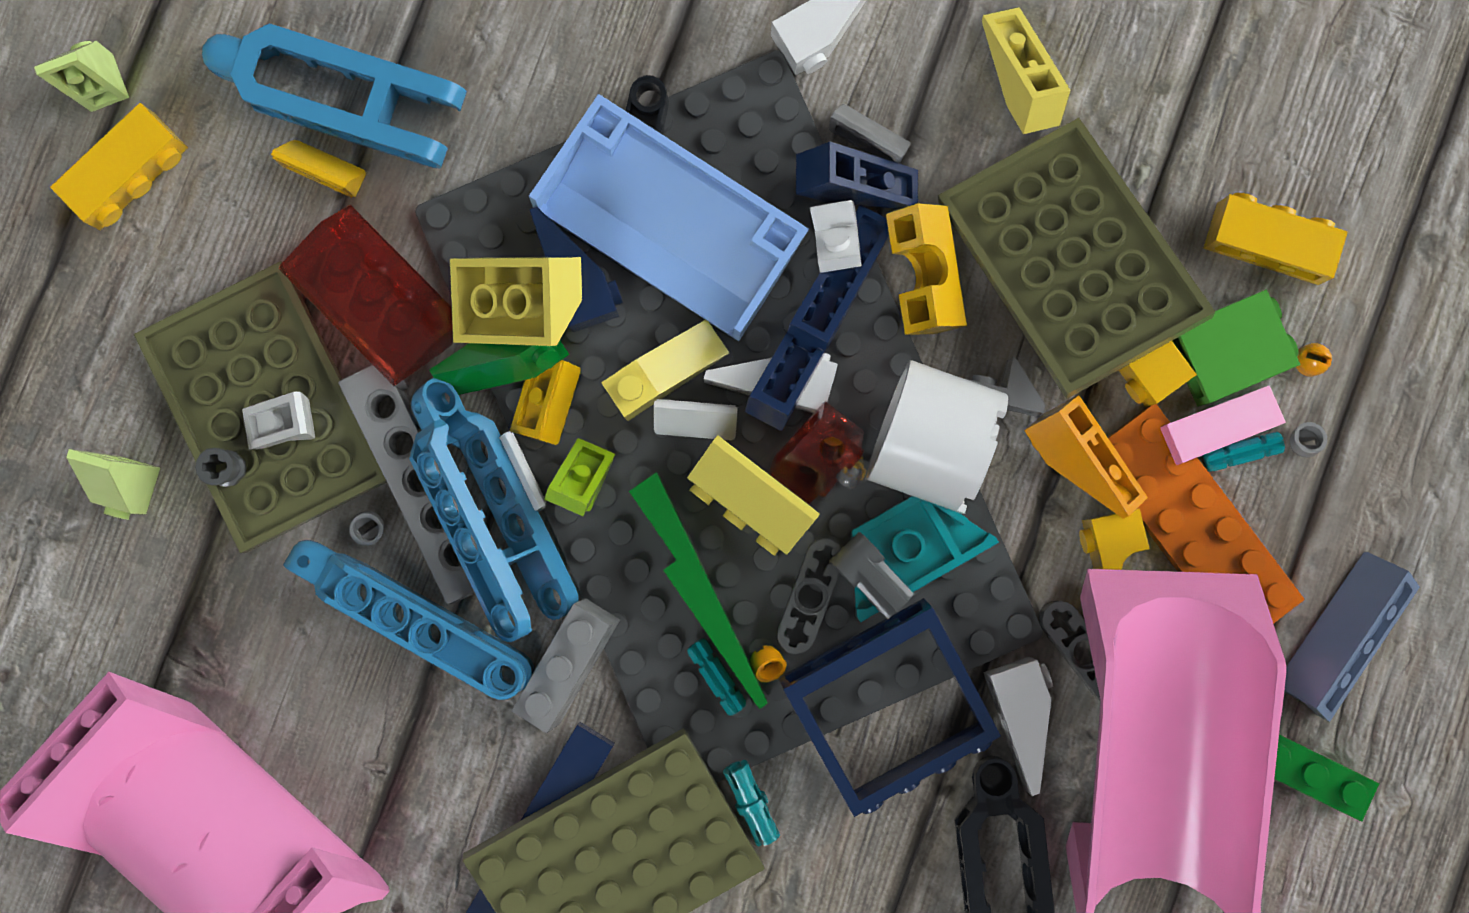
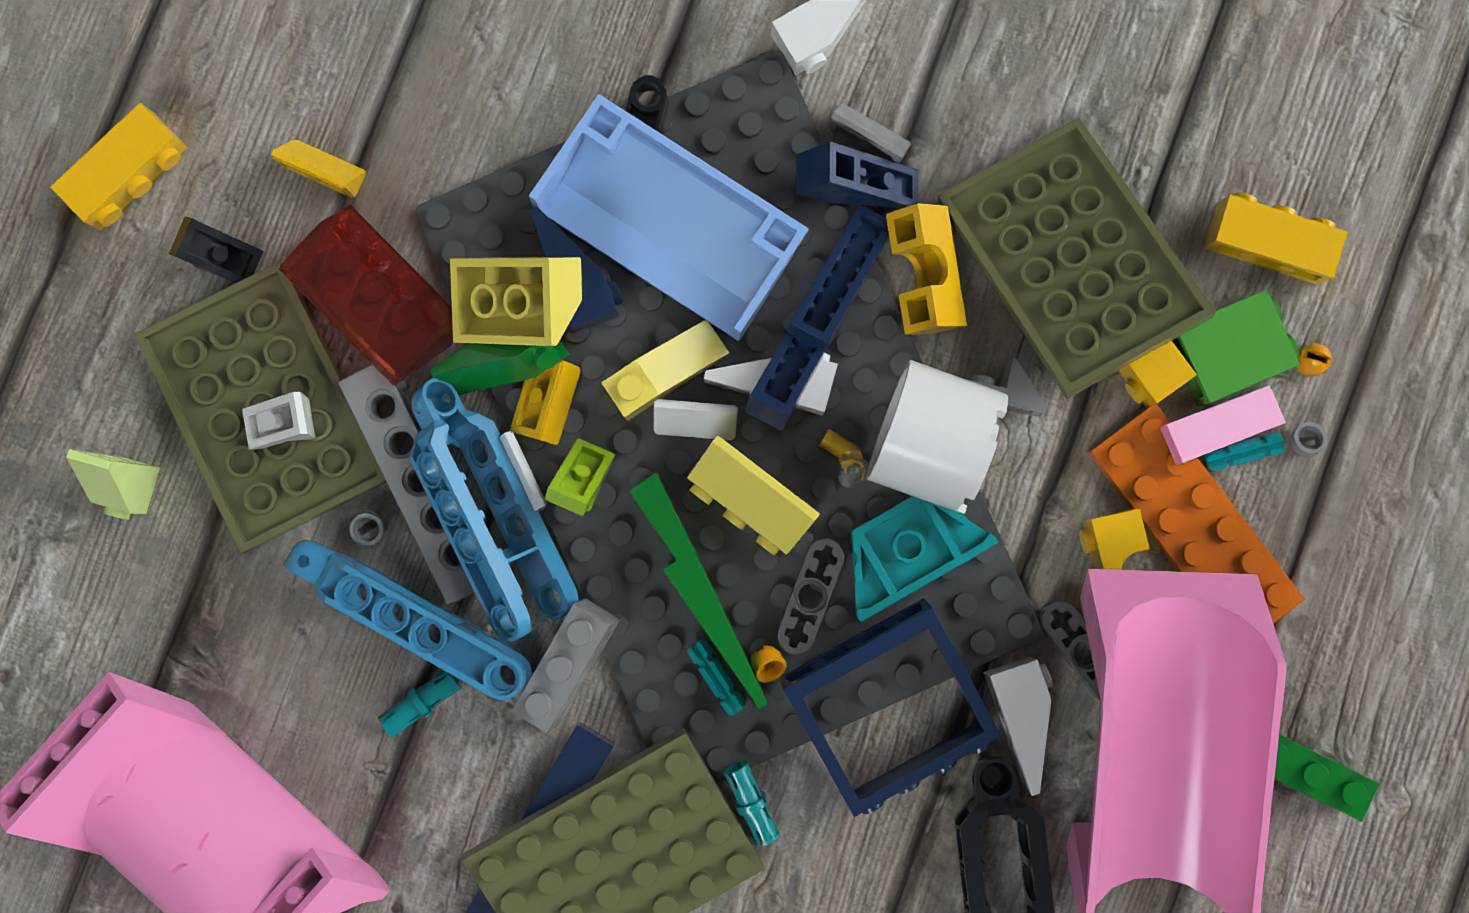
(85, 75): yellowish green slope -> none
(211, 457): dark grey bush -> none
(215, 251): none -> black slope
(237, 58): dark azure piece -> none
(419, 703): none -> teal pin
(810, 450): clear red brick -> none
(836, 236): white slope -> none
(865, 567): dark grey piece -> none
(1025, 71): light yellow slope -> none
(1082, 453): light orange slope -> none
(1349, 634): sand blue panel -> none

